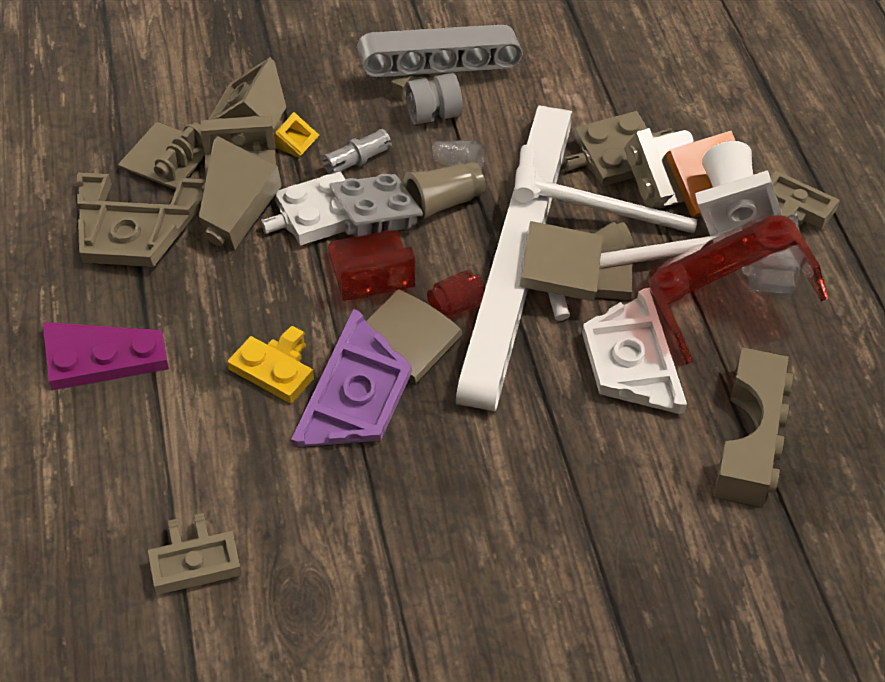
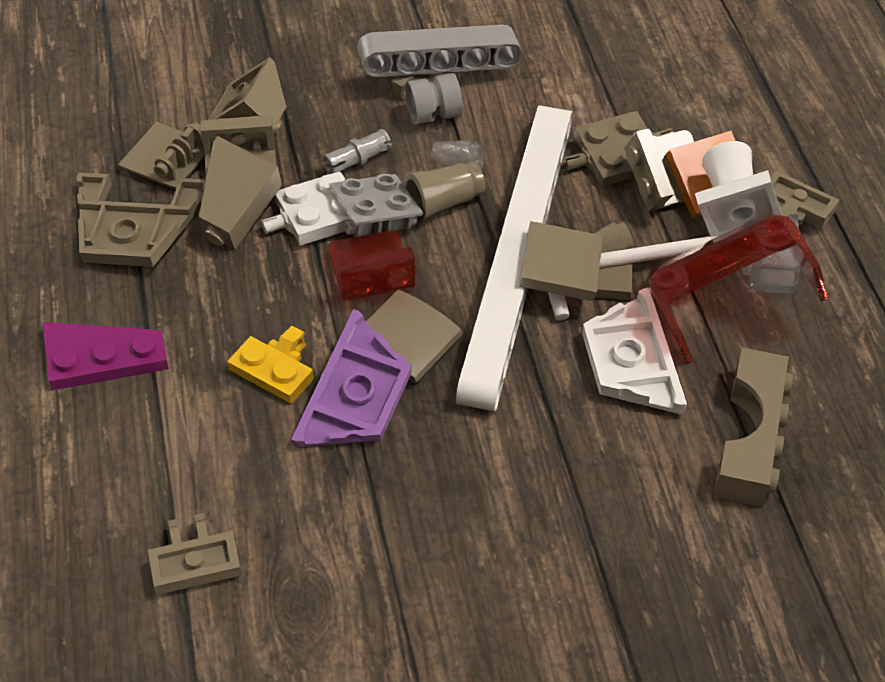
(294, 136): yellow slope -> none
(456, 293): clear red brick -> none
(529, 186): white bar -> none

